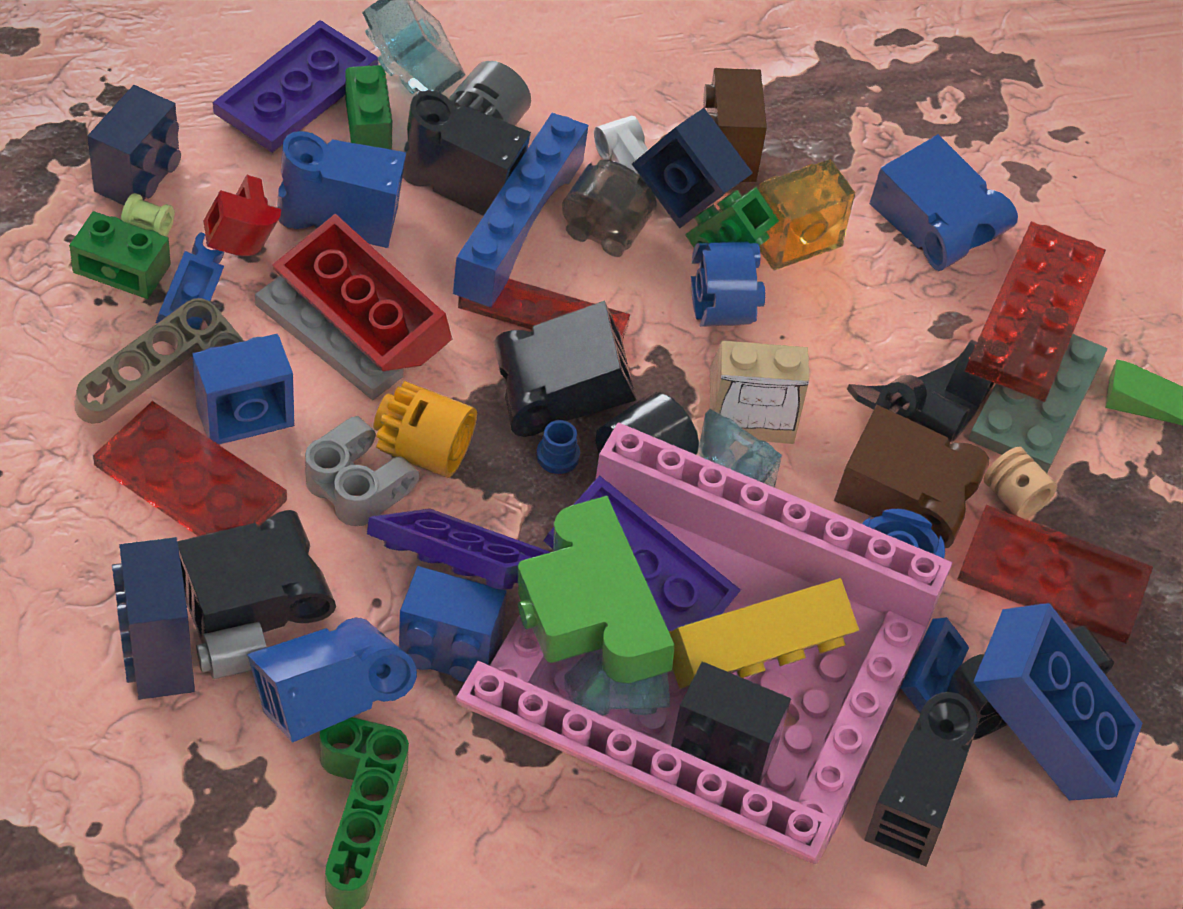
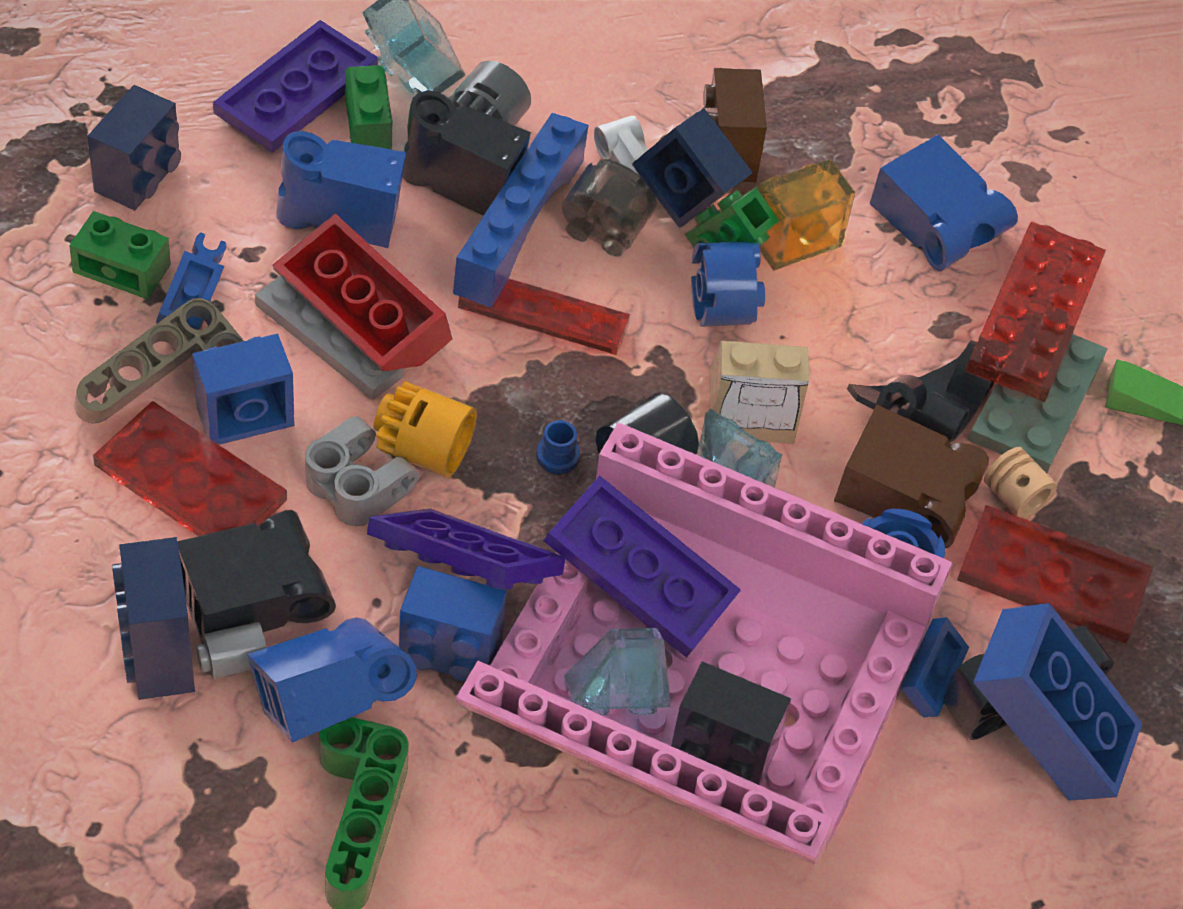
(148, 215): yellowish green bush -> none
(241, 221): red brick -> none
(563, 369): piece -> none
(594, 597): bright green brick -> none
(765, 632): yellow brick -> none
(924, 779): black piece -> none

